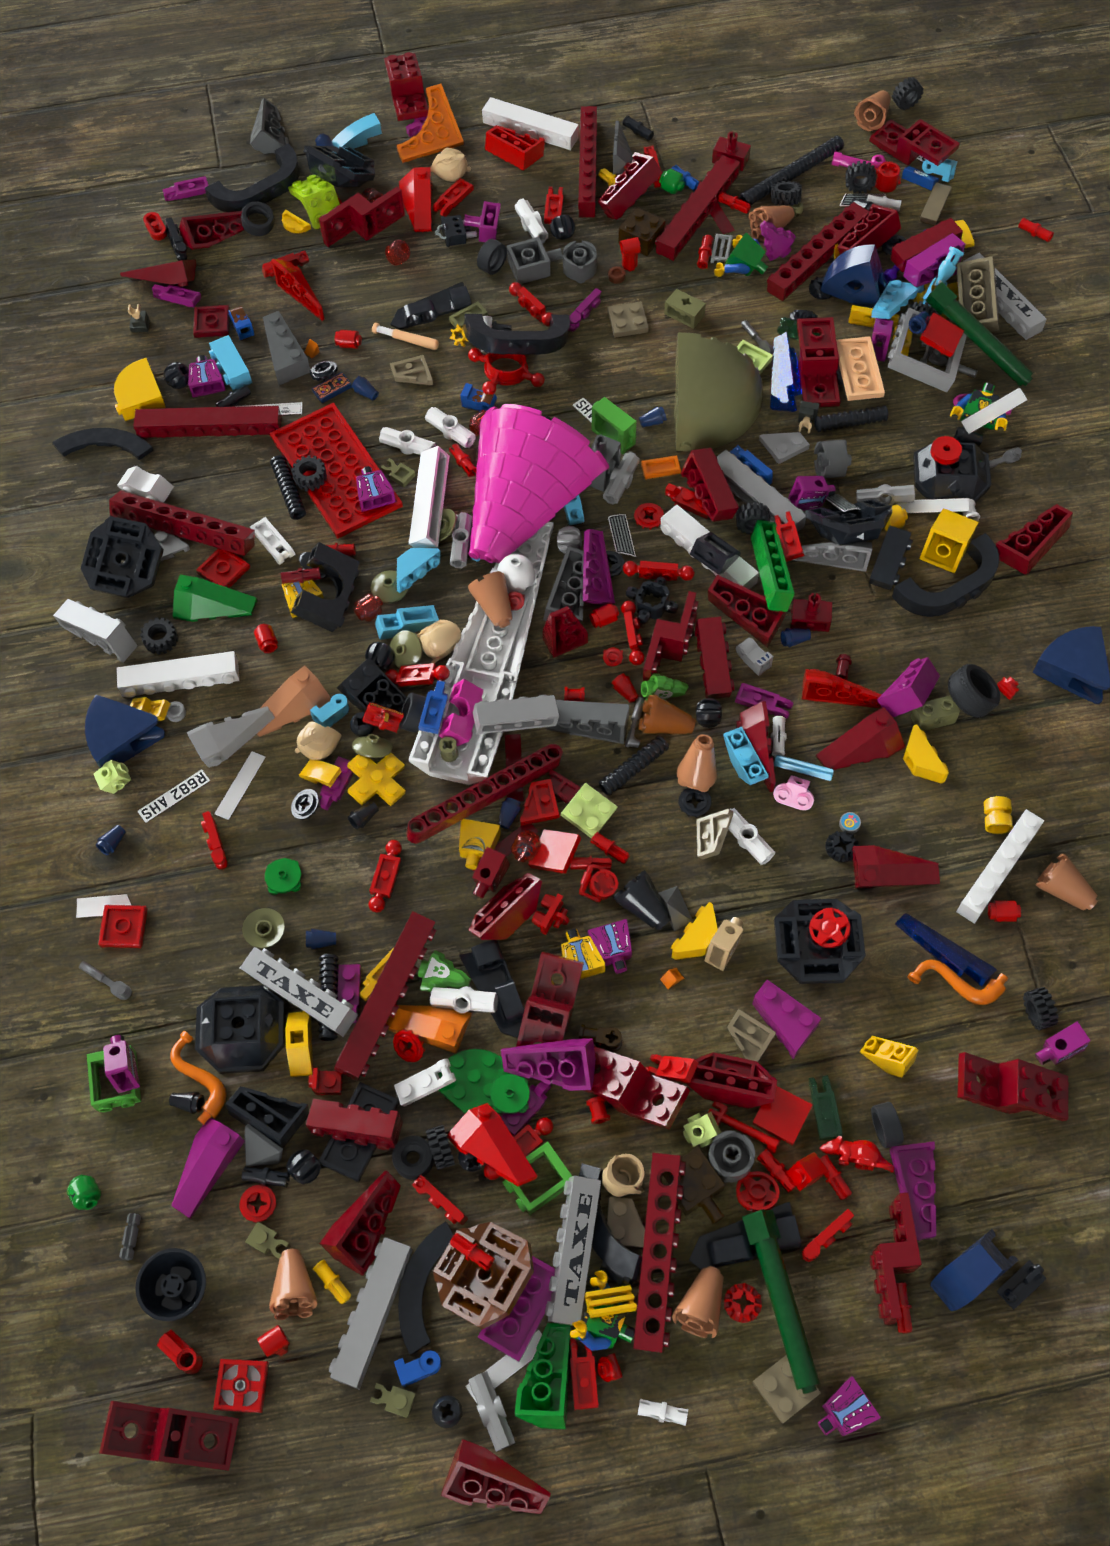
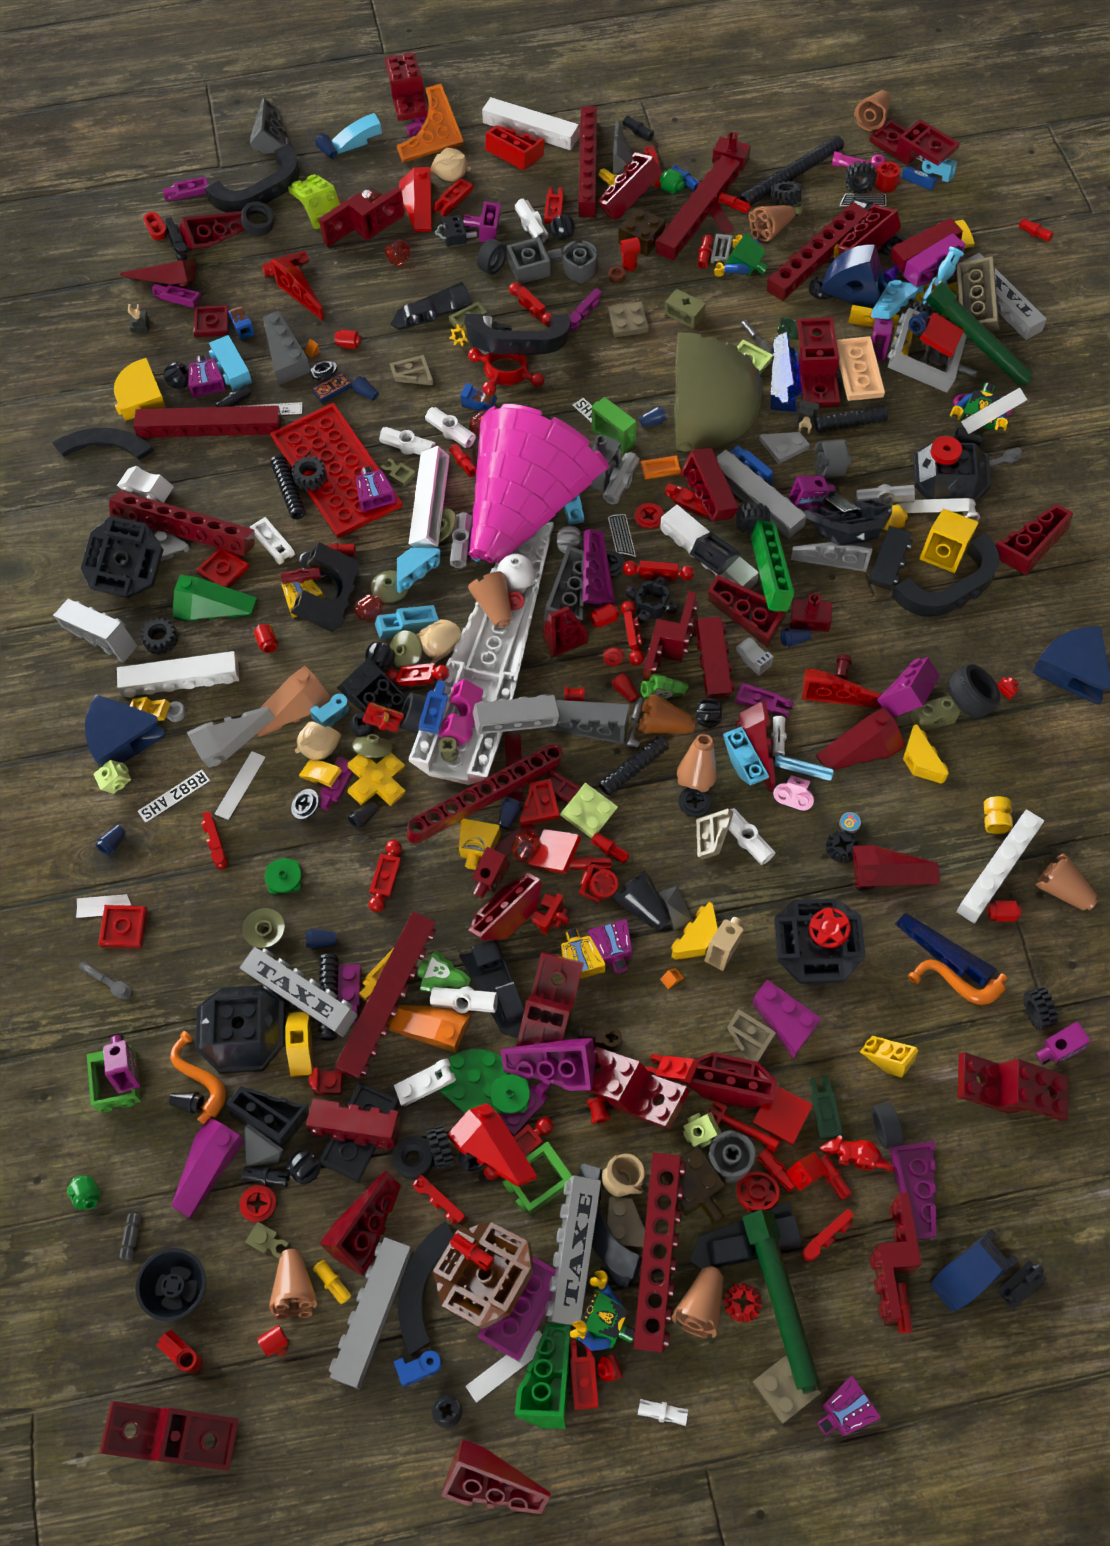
(241, 1386): red piece -> none
(293, 223): yellow tile -> none
(340, 165): black piece -> none
(397, 1401): olive plate -> none
(401, 1042): red gear -> none
(419, 340): light nougat piece -> none
(491, 1411): light grey piece -> none
(631, 1306): yellow tile -> none
(776, 240): magenta rock -> none
(789, 538): red hinge -> none
(800, 314): black gear -> none
(885, 202): white pin -> none
(907, 93): black tyre -> none
(935, 203): dark tan tile -> none

